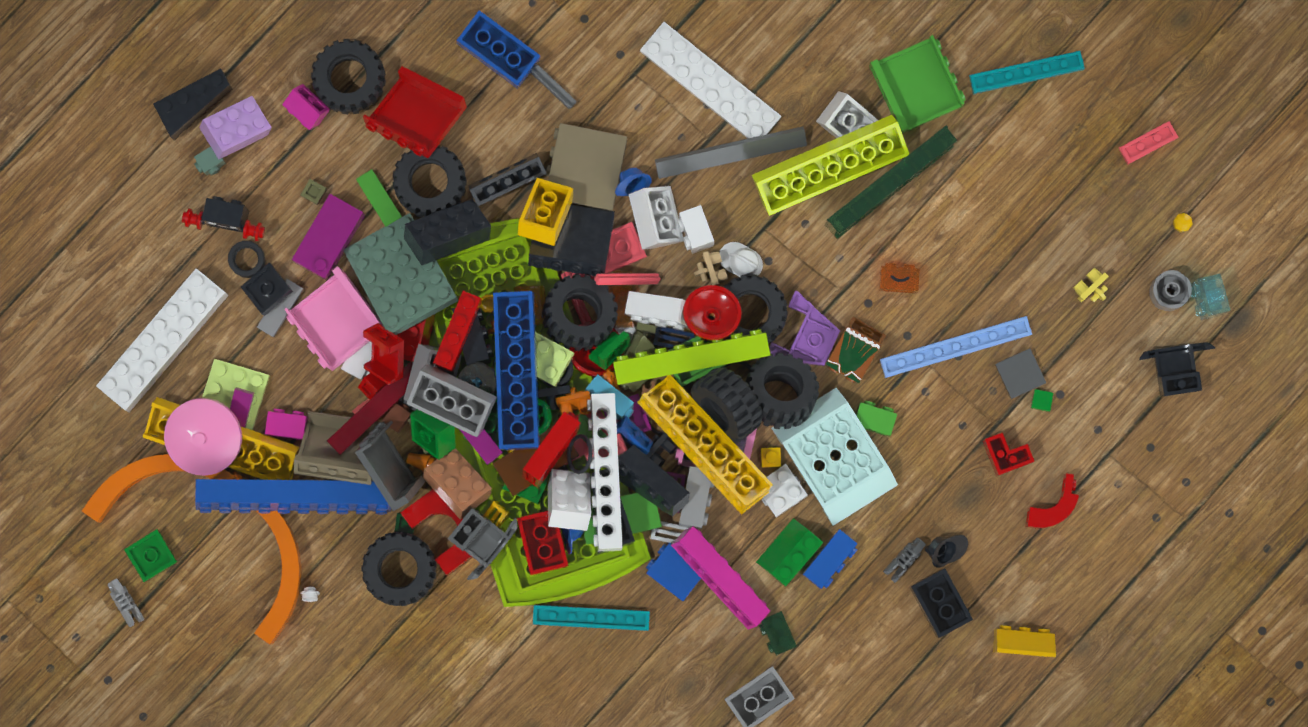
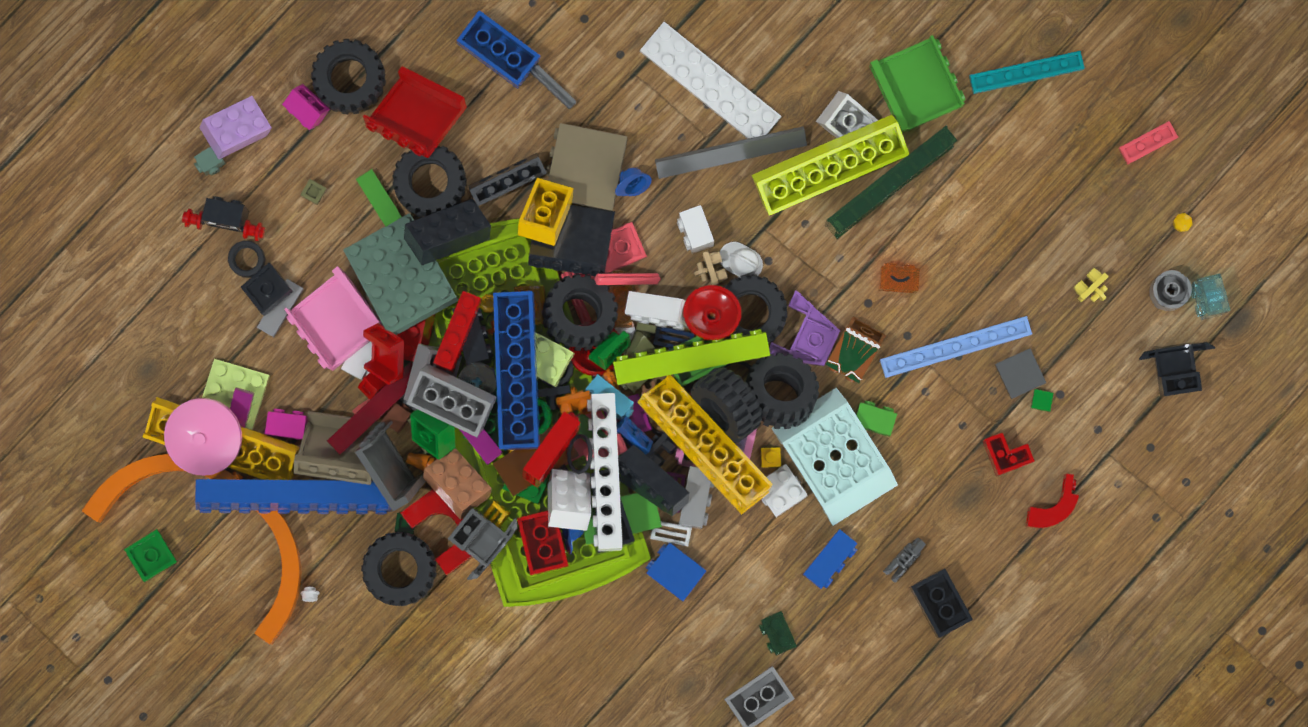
(124, 602): light grey hinge -> none
(162, 340): white brick -> none
(191, 102): black wedge -> none
(328, 237): magenta brick -> none
(591, 618): teal plate -> none
(655, 217): white slope -> none
(720, 577): dark pink brick -> none
(789, 552): green slope -> none
(947, 550): black piece -> none
(1024, 642): yellow slope -> none

